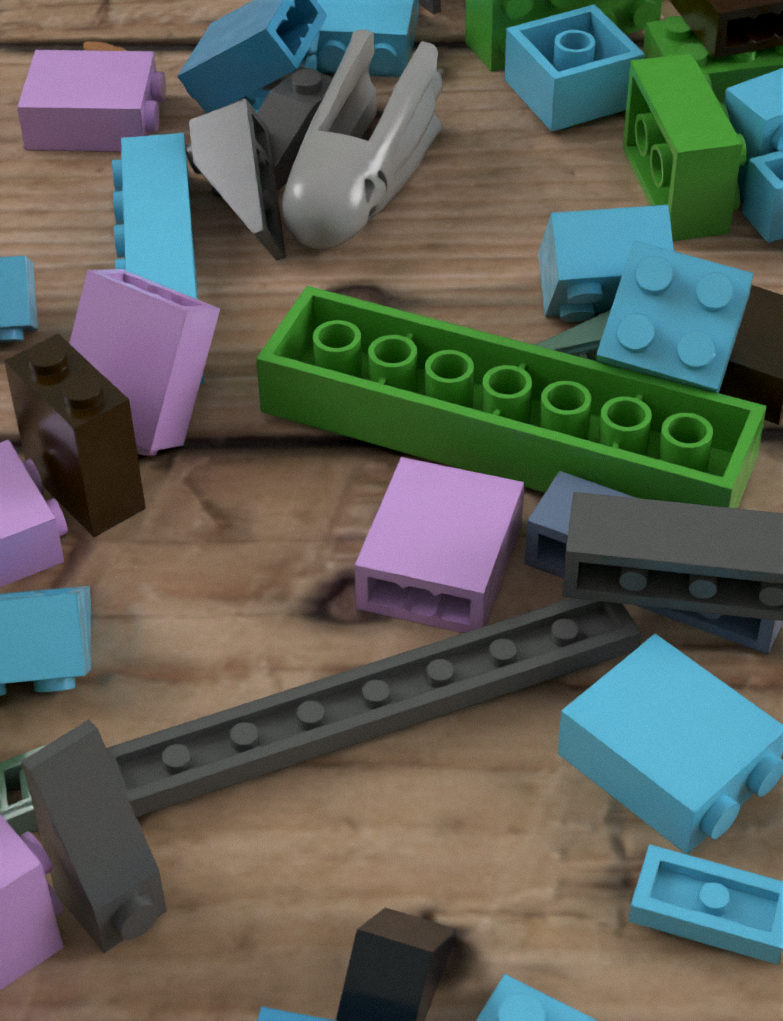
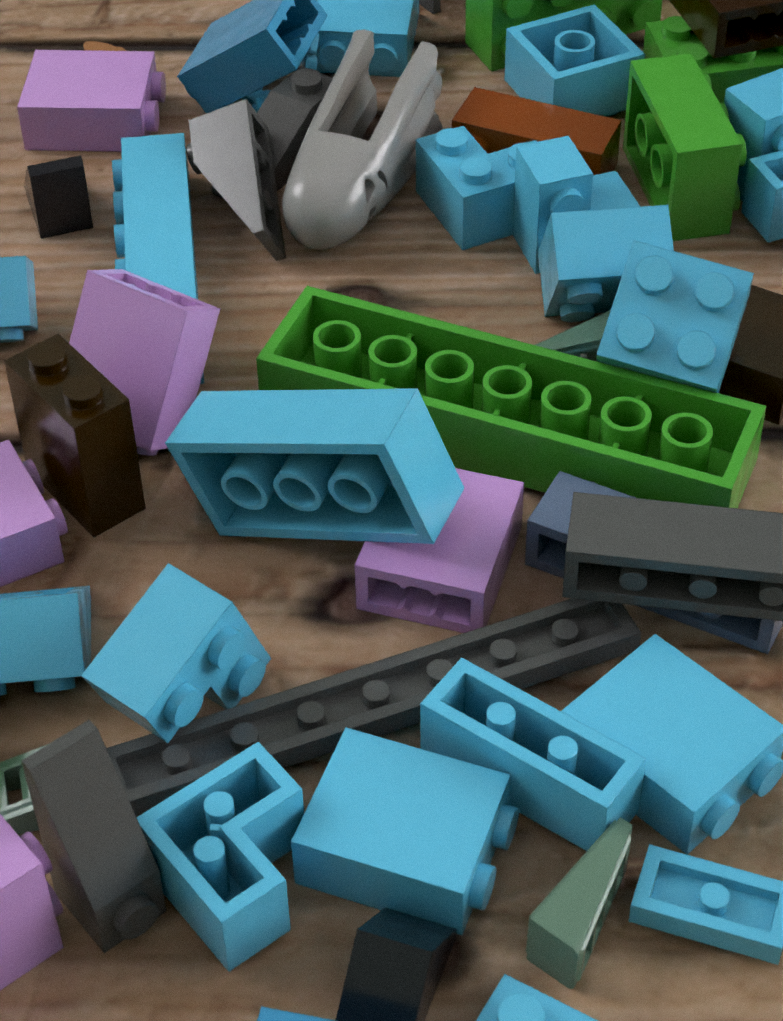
(58, 196): none -> black slope
(173, 652): none -> medium azure brick
(219, 851): none -> medium azure brick
(318, 464): none -> medium azure brick
(404, 830): none -> medium azure brick
(467, 186): none -> medium azure brick
(505, 120): none -> dark orange brick
(557, 179): none -> medium azure brick
(557, 765): none -> medium azure brick
(573, 913): none -> sand green slope

